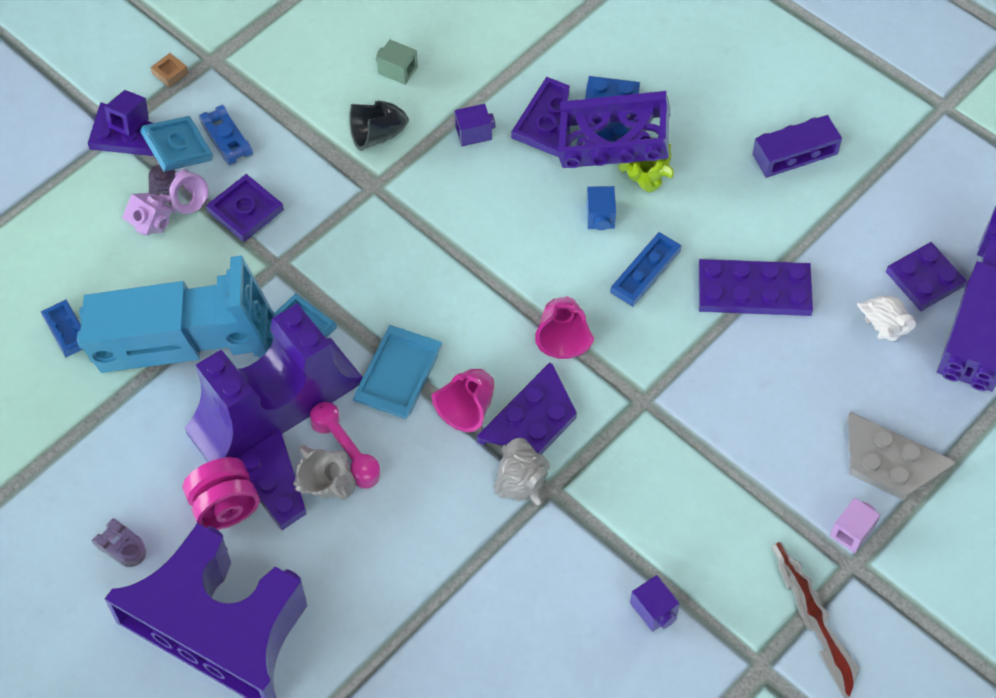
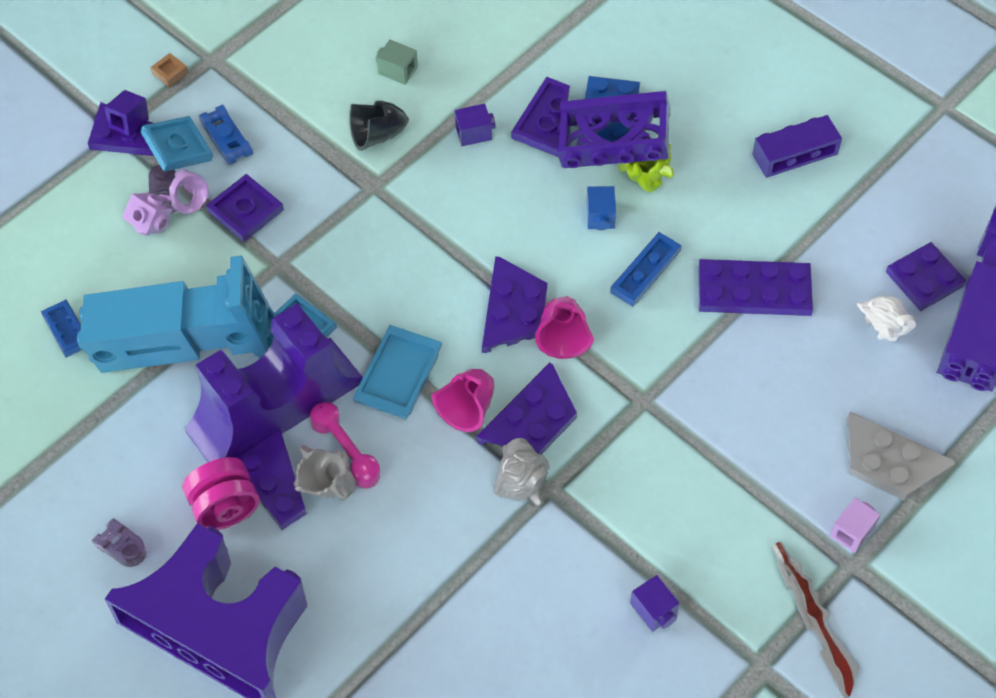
(513, 305): none -> dark purple wing

